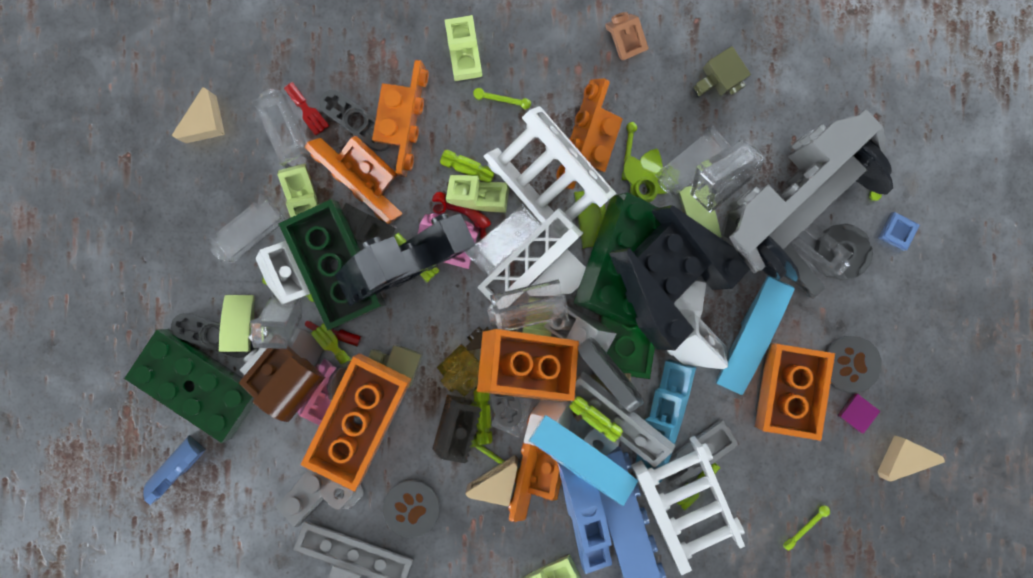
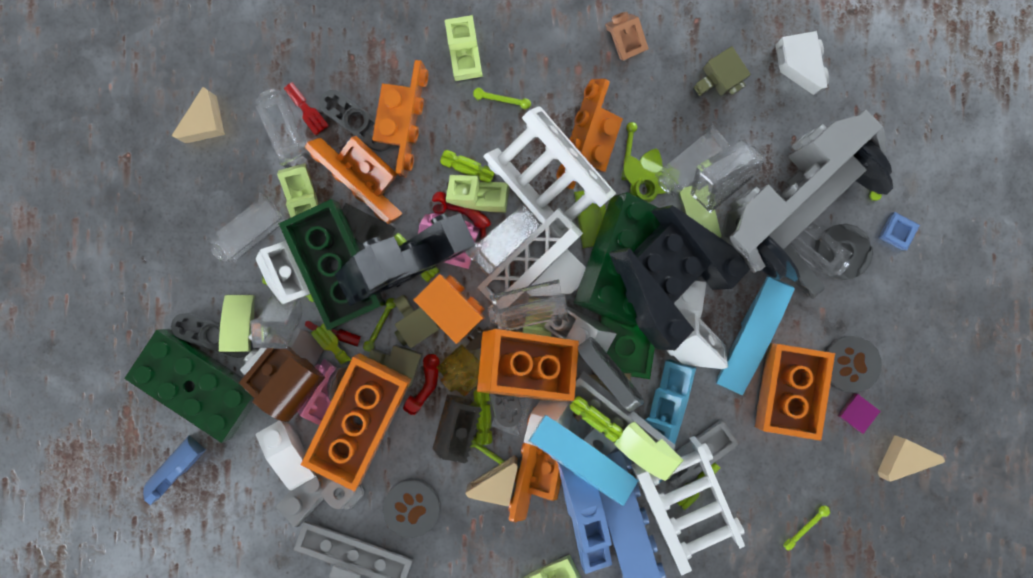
(285, 453): none -> white slope
(369, 344): none -> lime hinge
(413, 404): none -> red piece
(415, 325): none -> olive brick
(450, 308): none -> orange brick
(653, 457): none -> yellowish green slope
(802, 61): none -> white slope

